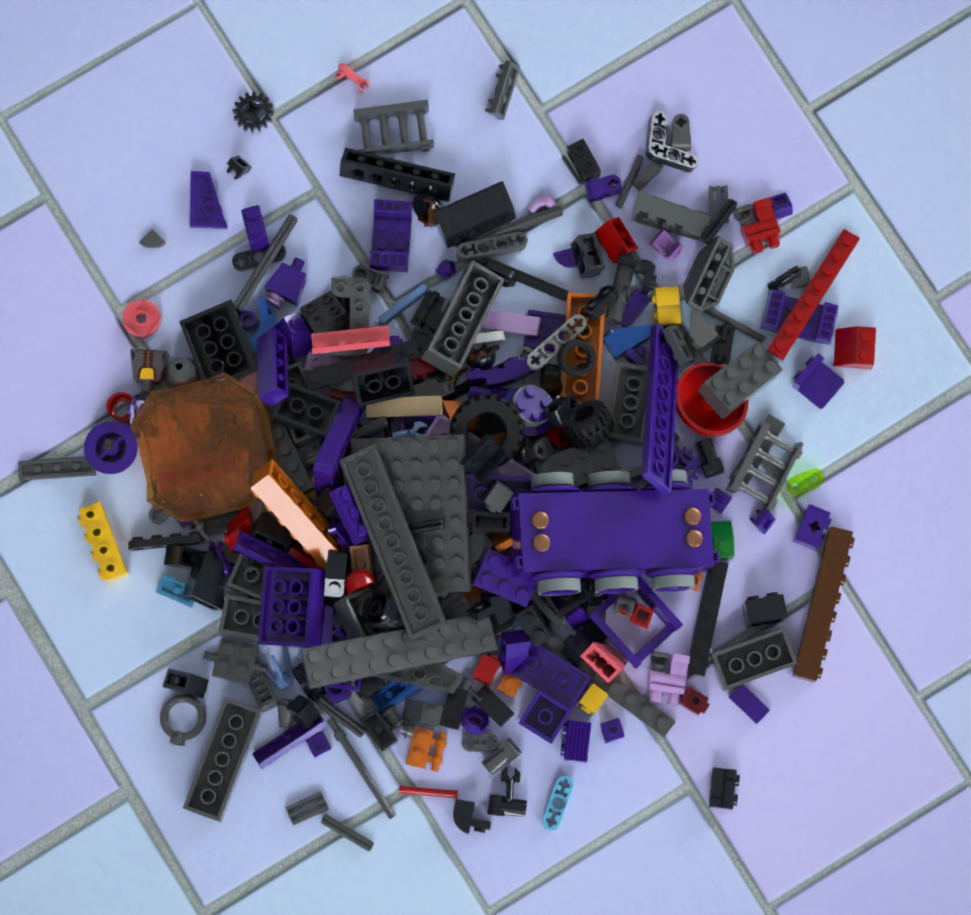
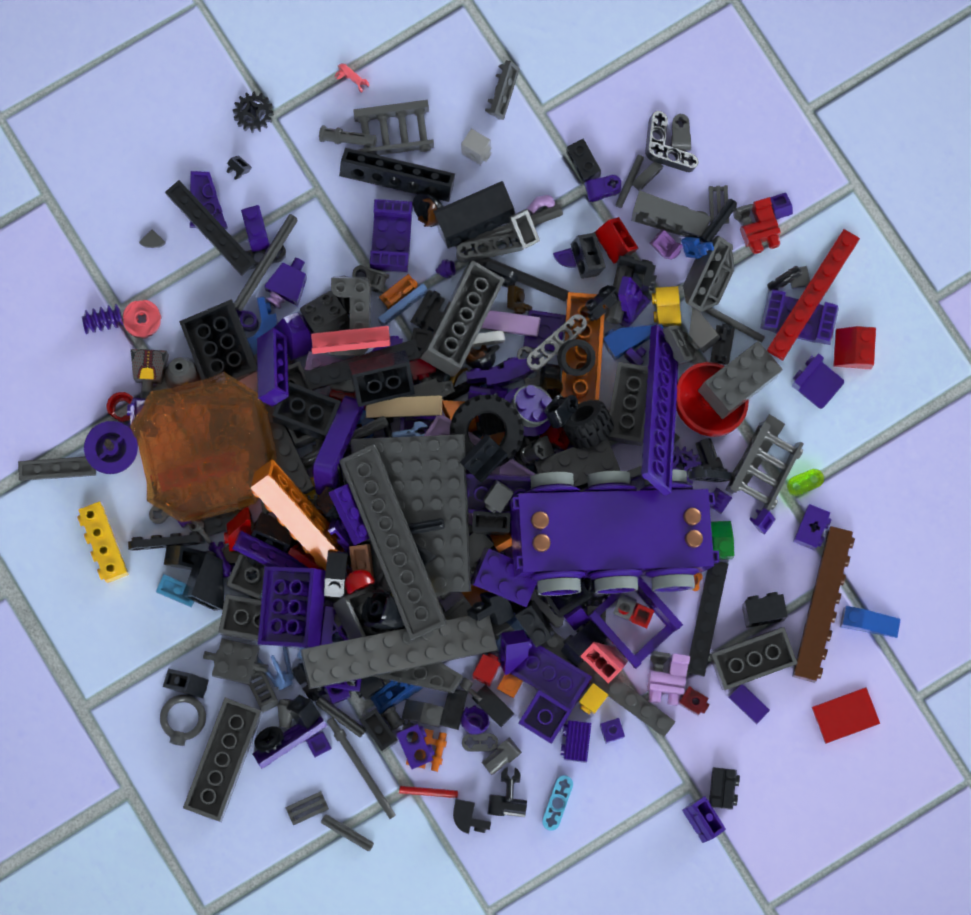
(102, 318): none -> dark purple piece
(210, 227): none -> black plate
(265, 736): none -> black gear
(339, 136): none -> dark grey pin
(398, 291): none -> orange hinge
(411, 747): none -> dark purple brick
(476, 147): none -> light grey brick
(515, 300): none -> dark brown bracket
(524, 229): none -> dark grey slope
(629, 295): none -> dark purple wing
(694, 249): none -> blue plate
(704, 819): none -> dark purple brick
(709, 474): none -> black plate
(845, 715): none -> red tile
(869, 622): none -> blue slope

